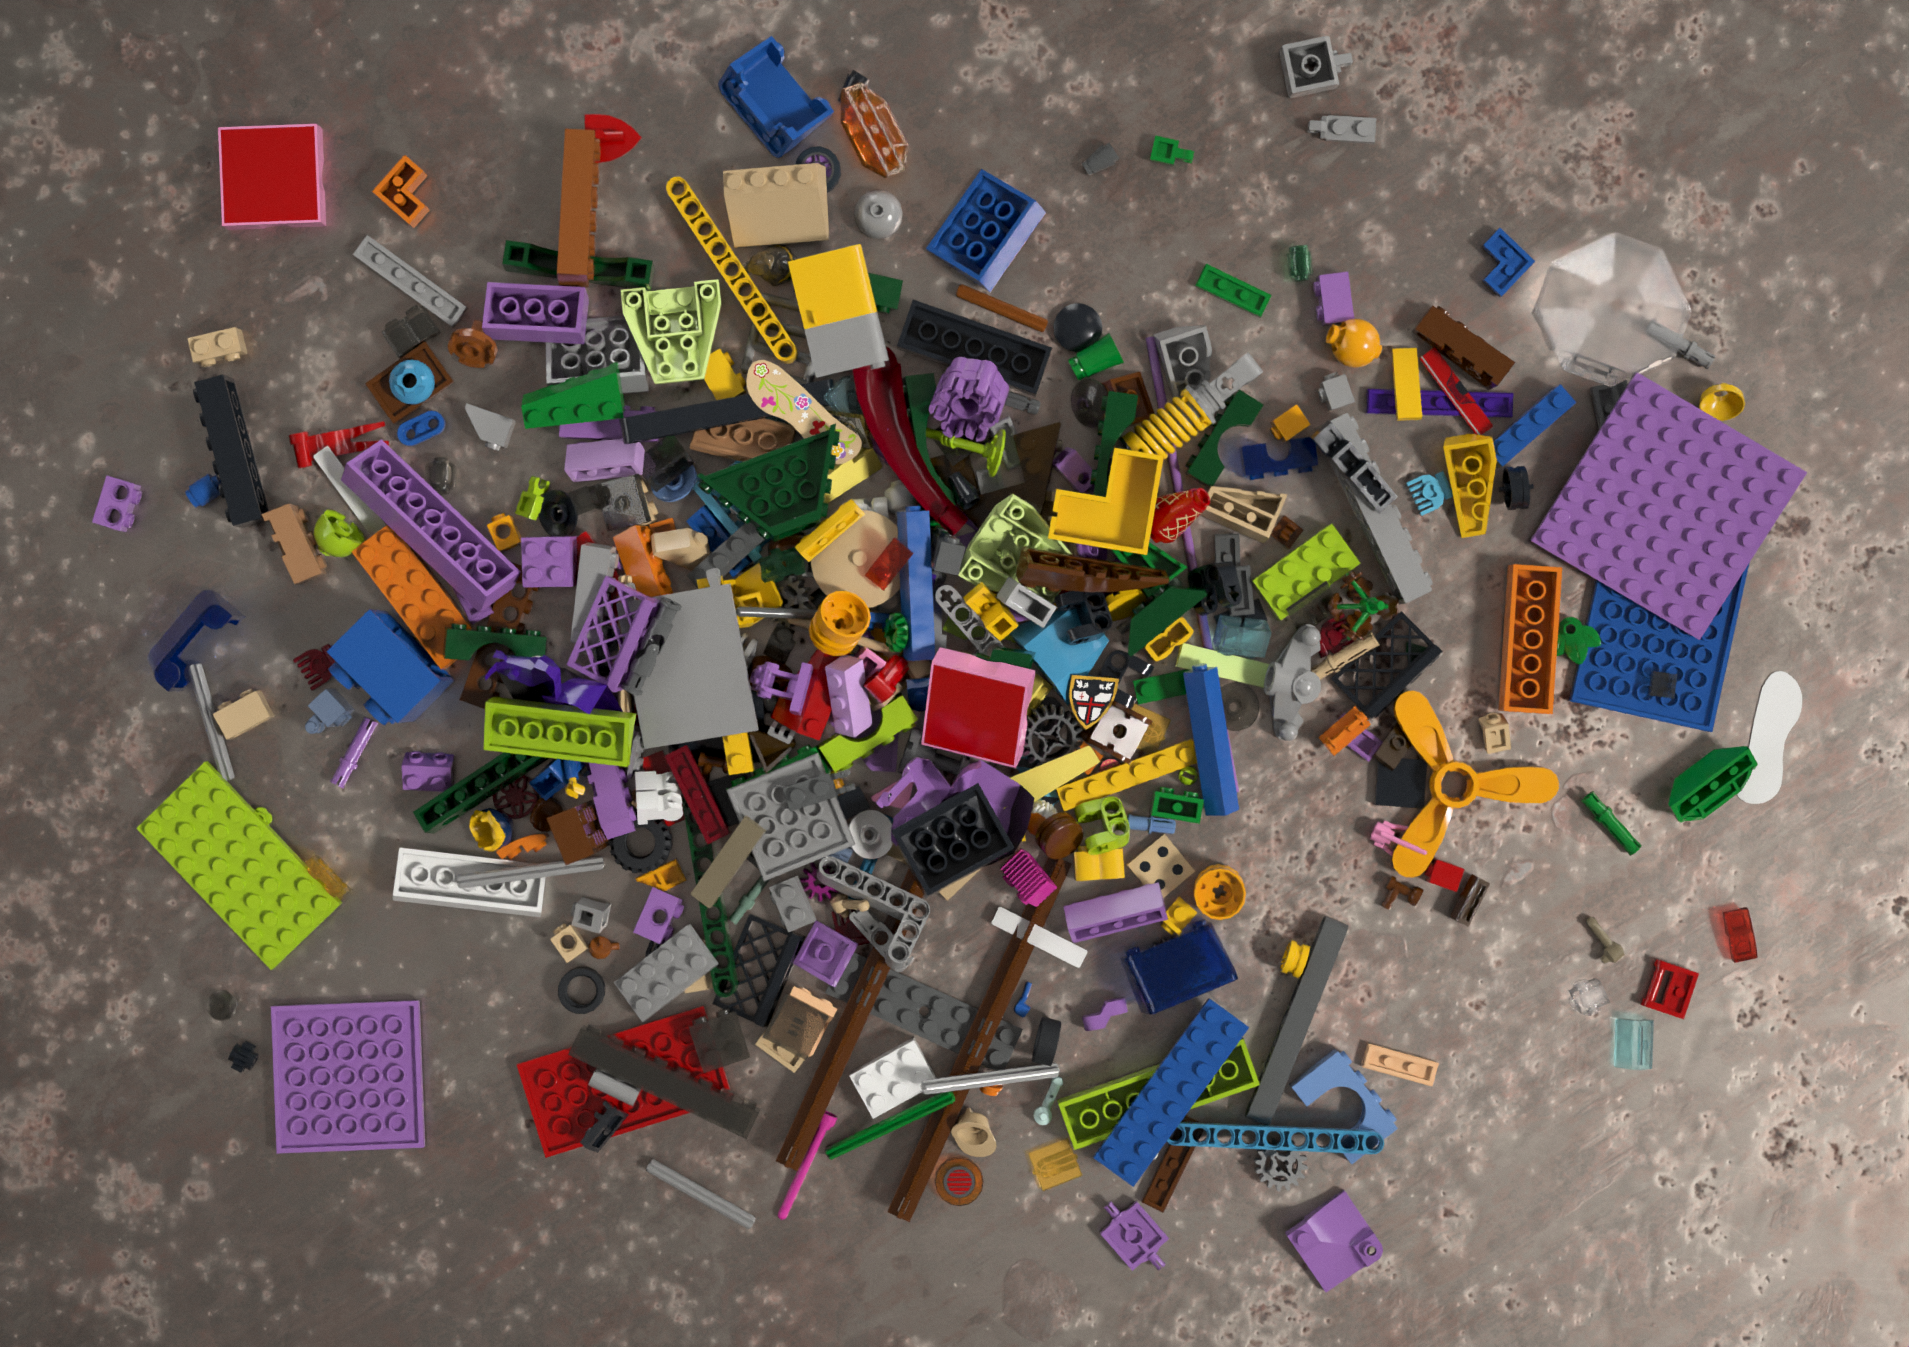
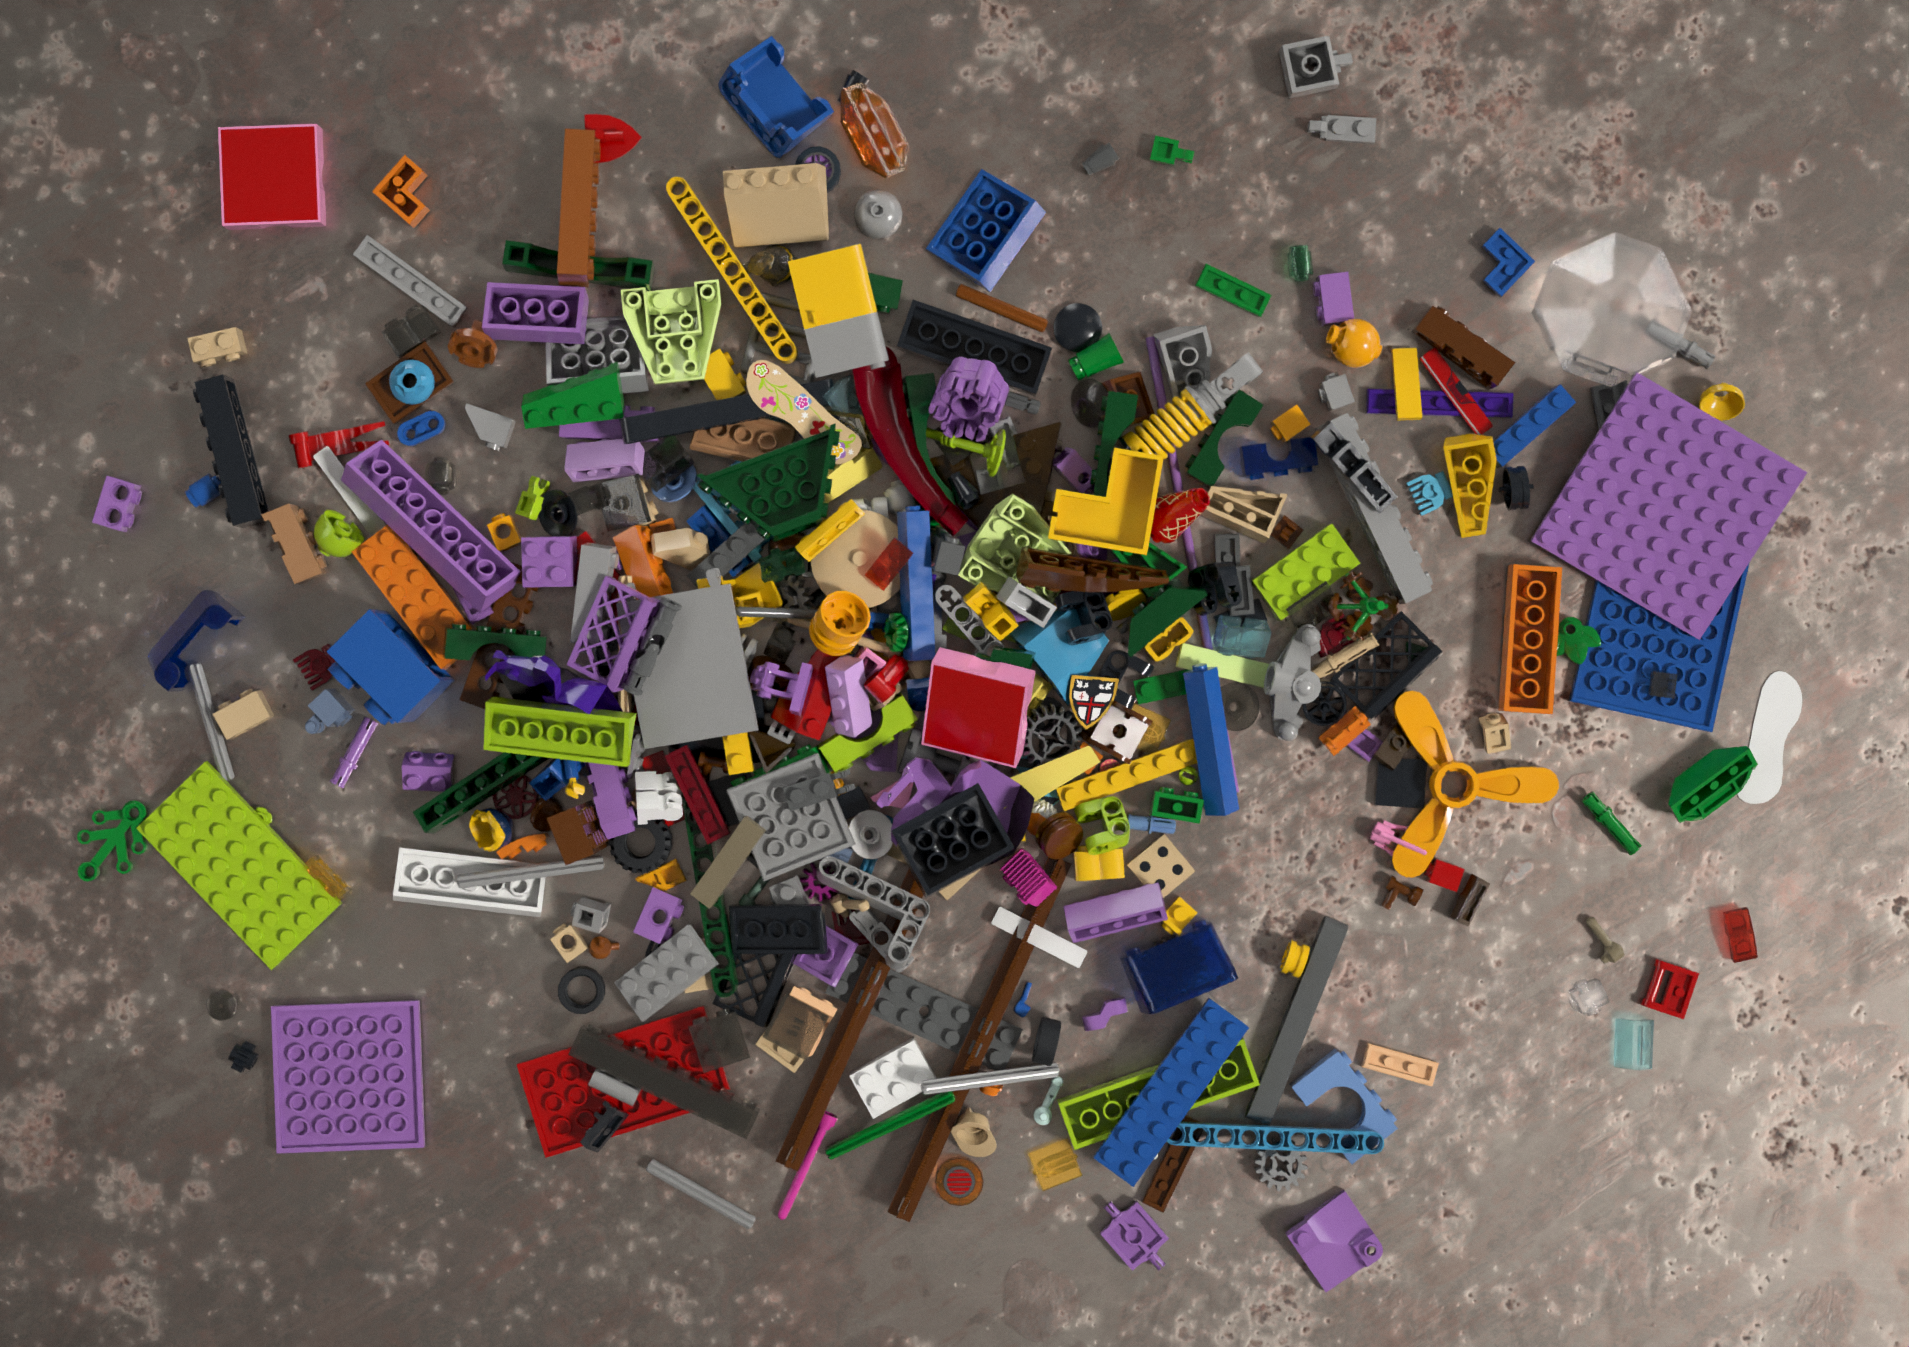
(114, 838): none -> green plant
(778, 929): none -> black tile
(1227, 903): light orange wheel -> none
(1324, 702): none -> black wheel

